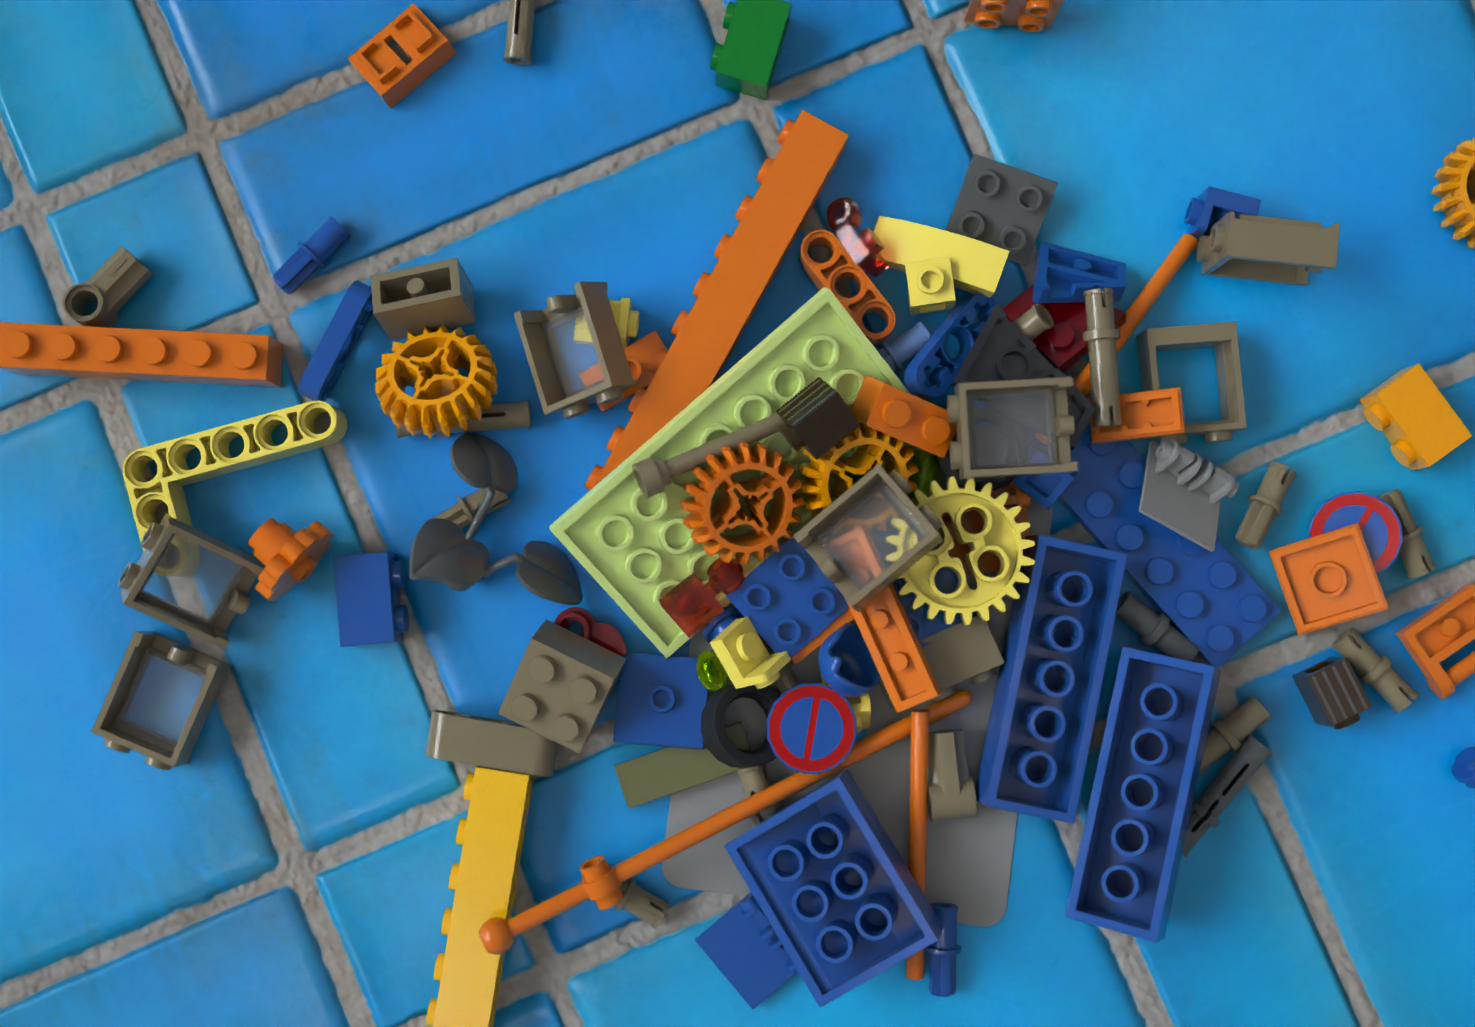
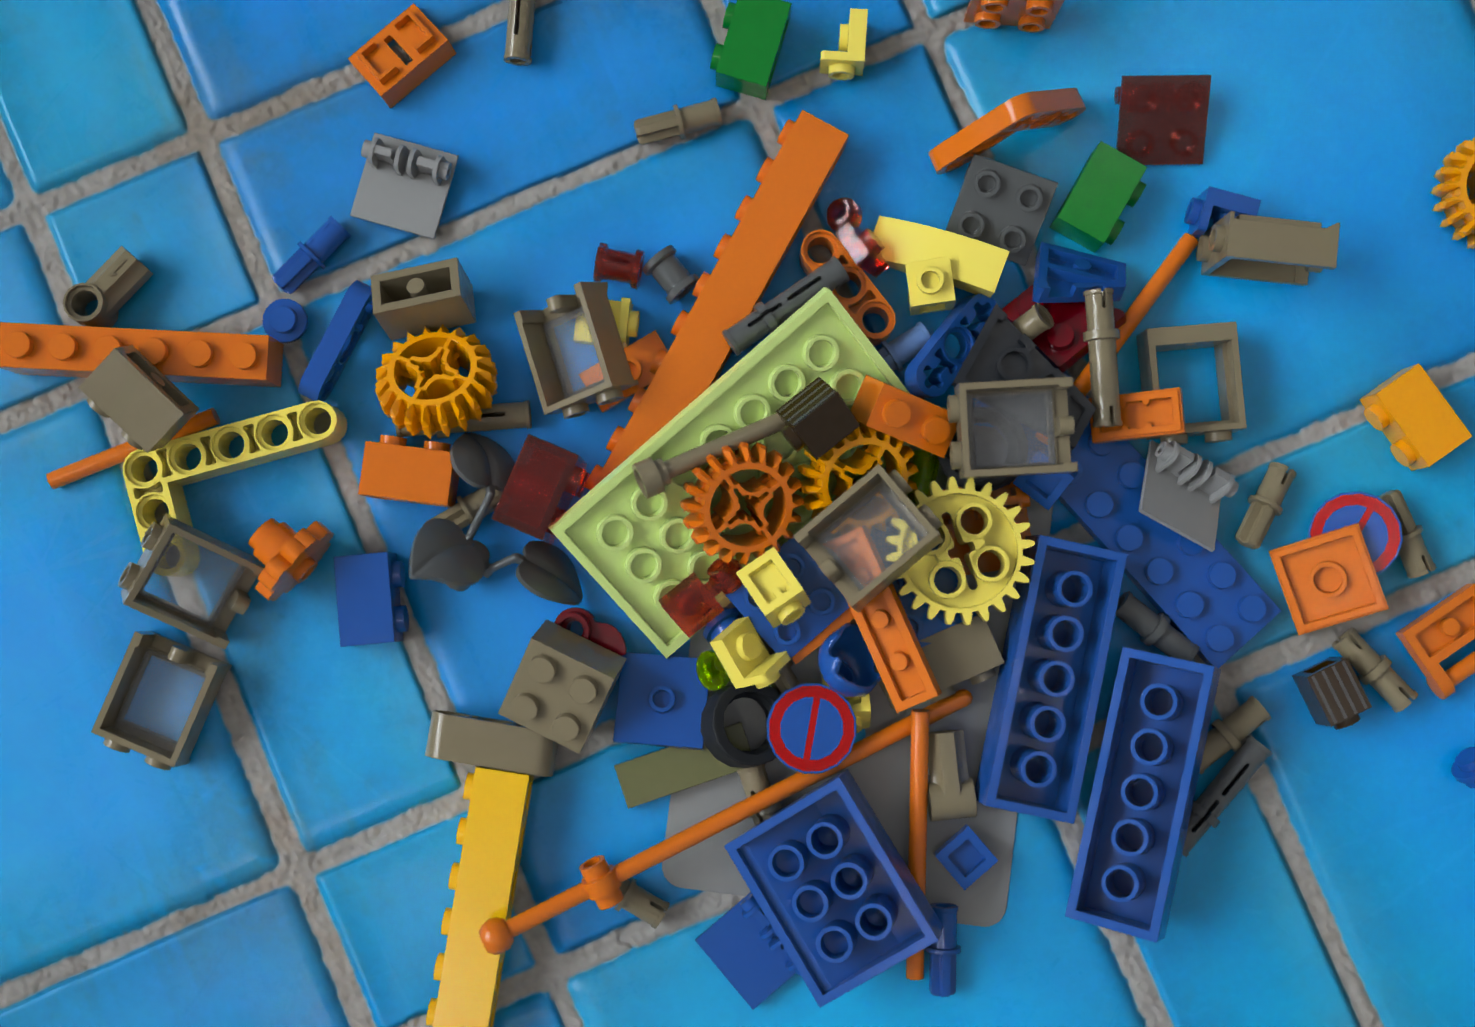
(118, 453): none -> orange bar
(137, 399): none -> dark tan brick
(285, 320): none -> blue plate
(403, 185): none -> light grey hinge
(408, 472): none -> orange brick
(540, 488): none -> clear red brick
(618, 266): none -> clear red bush
(670, 274): none -> dark grey bush
(678, 122): none -> dark tan axle
(774, 588): none -> light yellow bracket
(780, 308): none -> dark grey pin
(852, 38): none -> light yellow bracket
(965, 857): none -> blue plate
(1019, 113): none -> orange beam
(1098, 198): none -> green brick
(1163, 118): none -> clear red hinge

